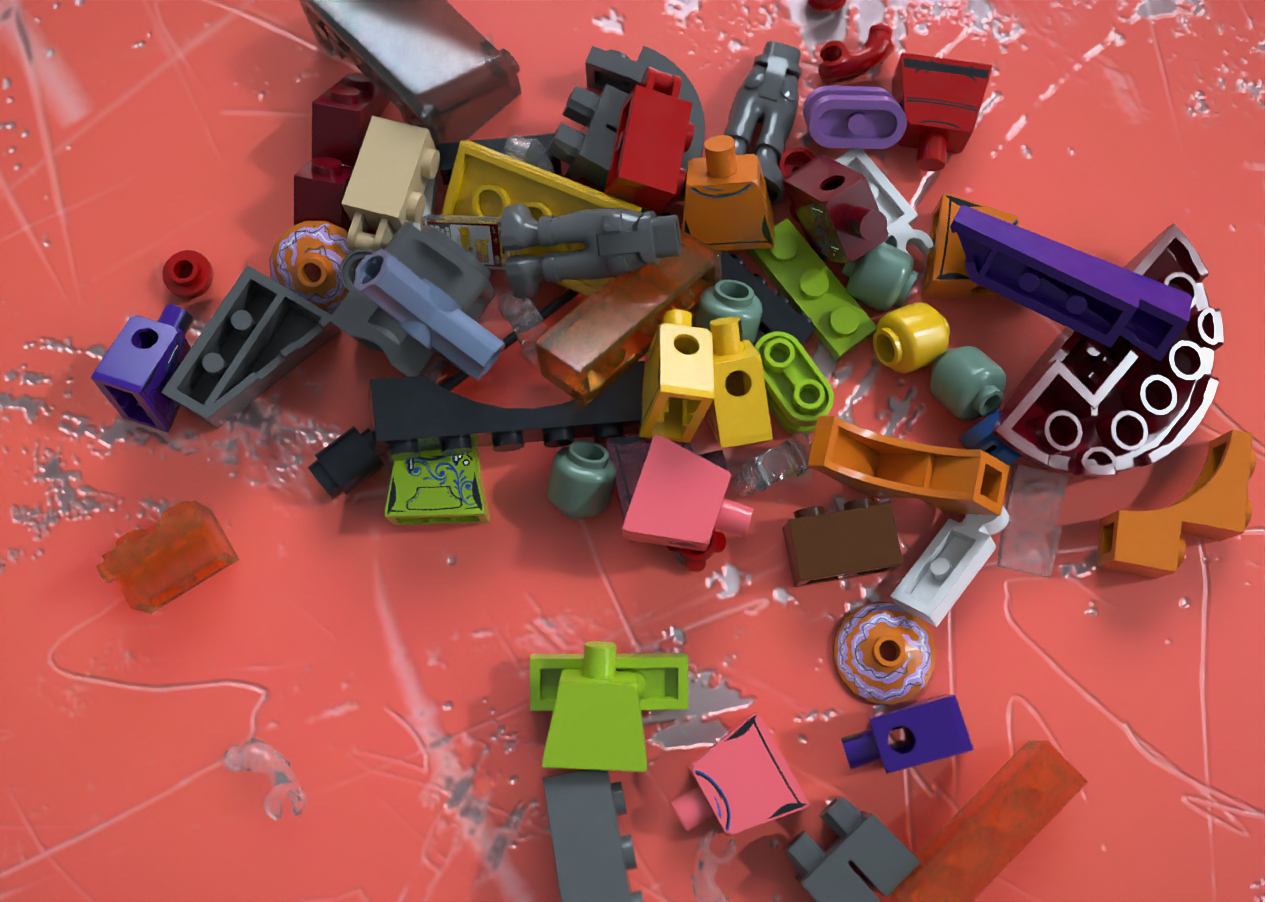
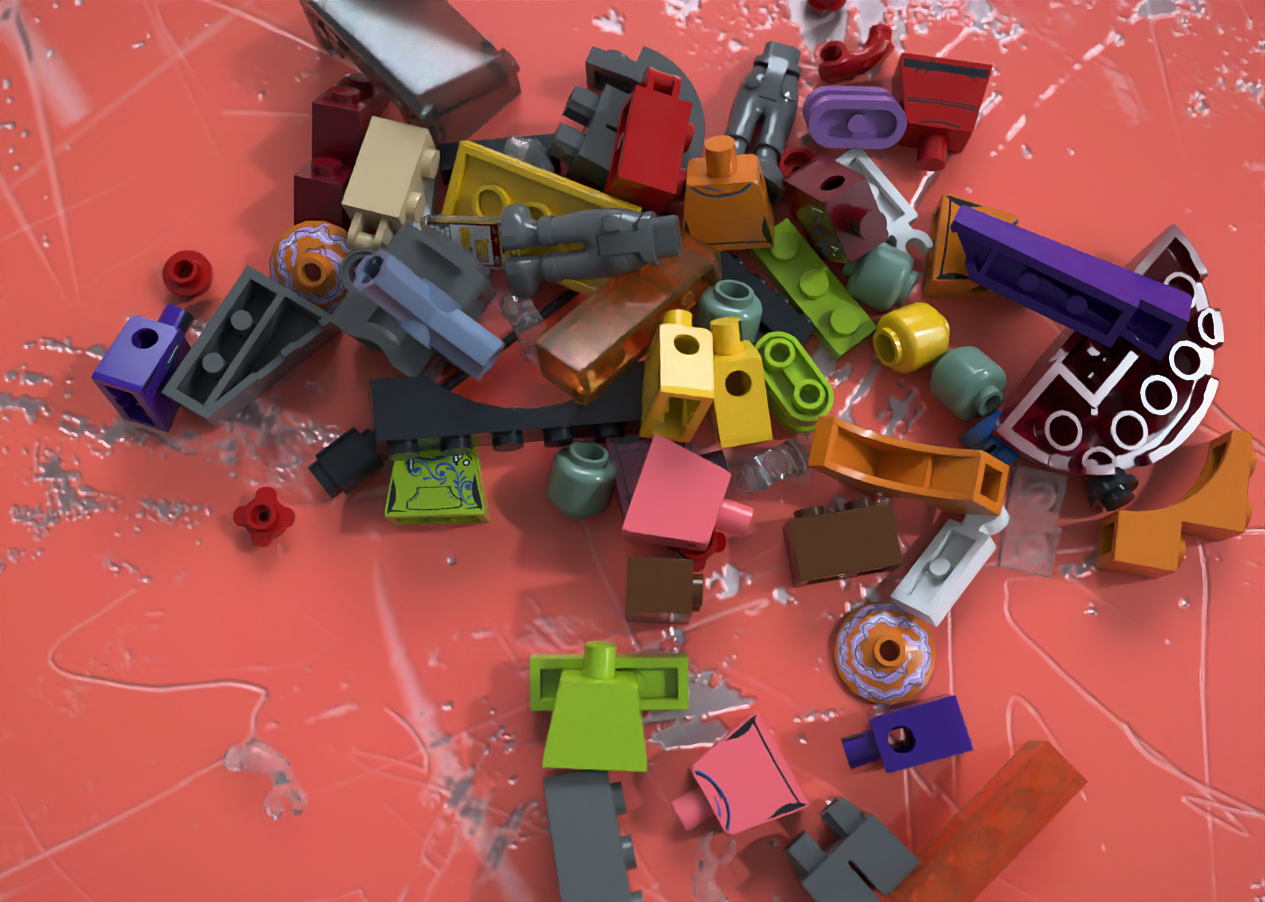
(168, 556): clear orange brick -> none
(264, 531): none -> red plate
(662, 590): none -> reddish brown brick
(1112, 490): none -> black plate

